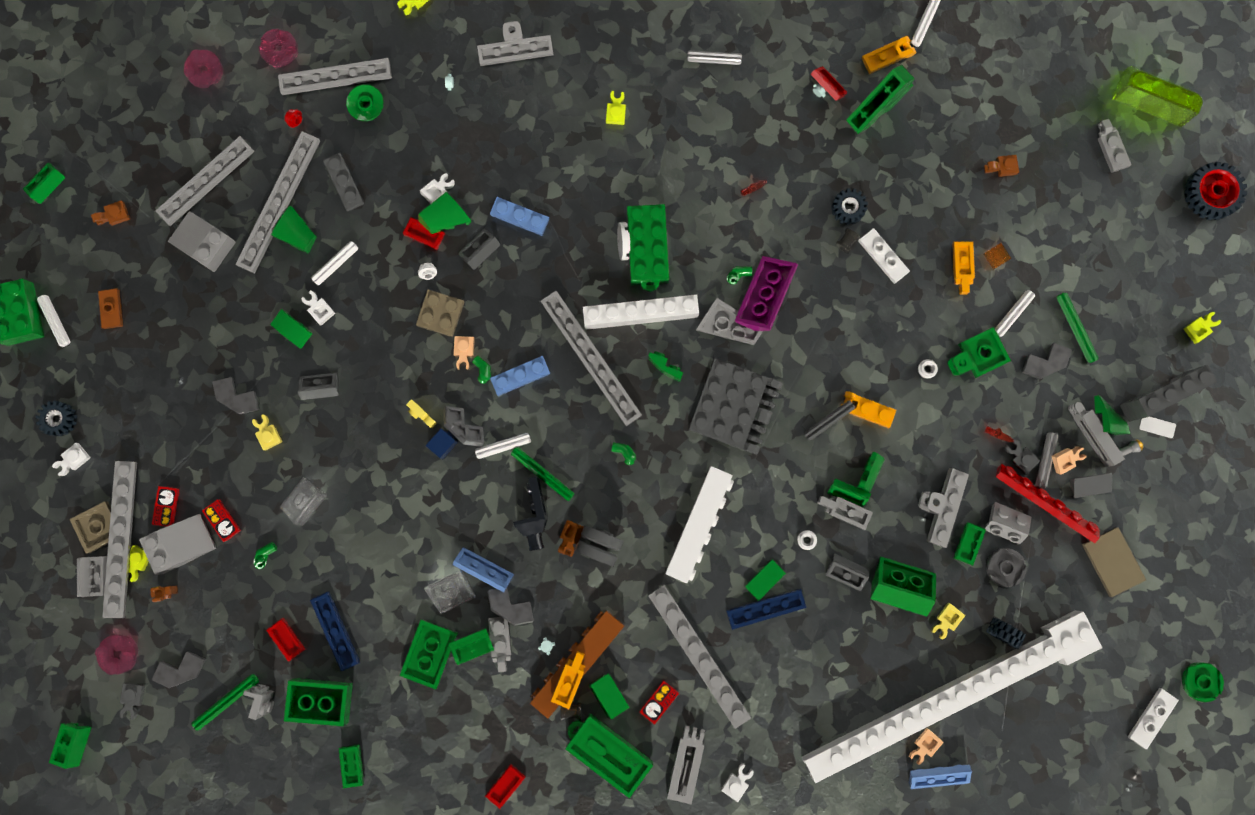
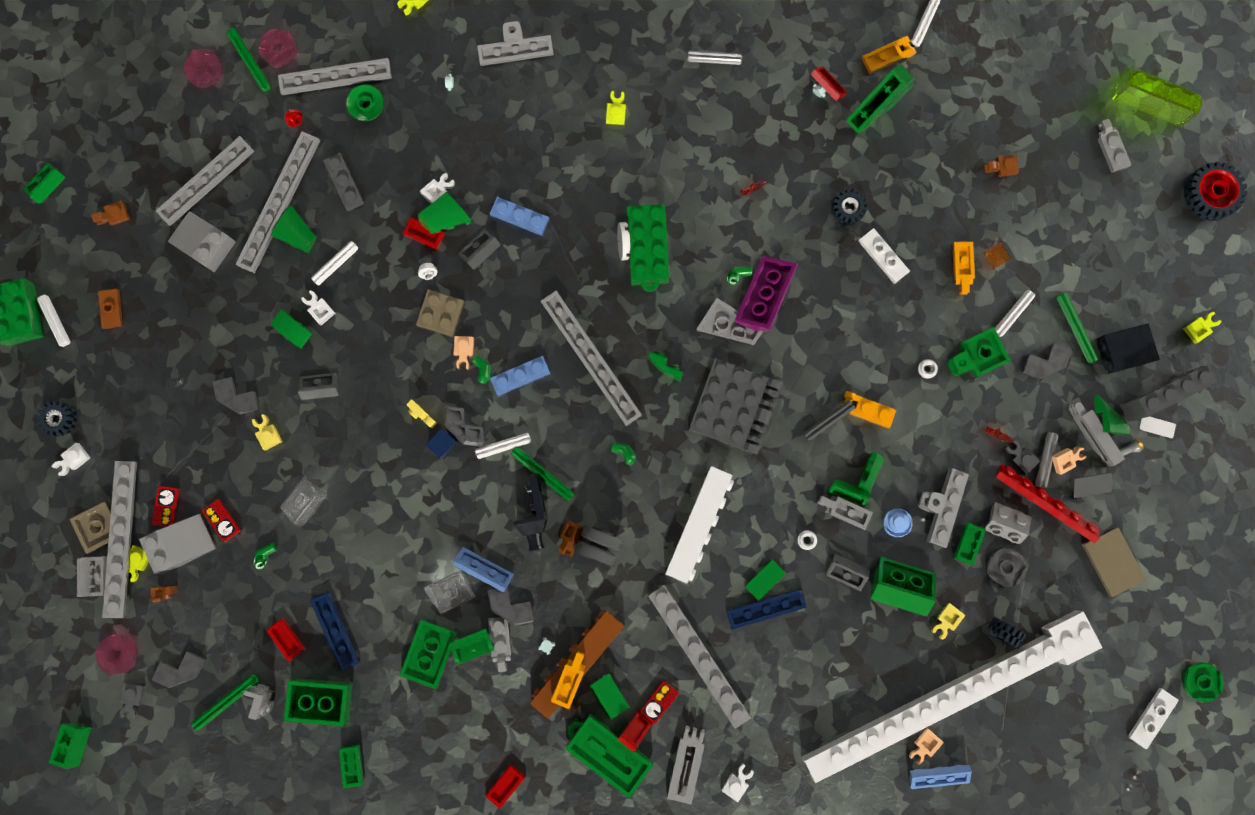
(248, 59): none -> green axle
(635, 731): none -> red tile
(641, 312): white brick -> none
(897, 522): none -> light blue plate
(1128, 348): none -> black brick

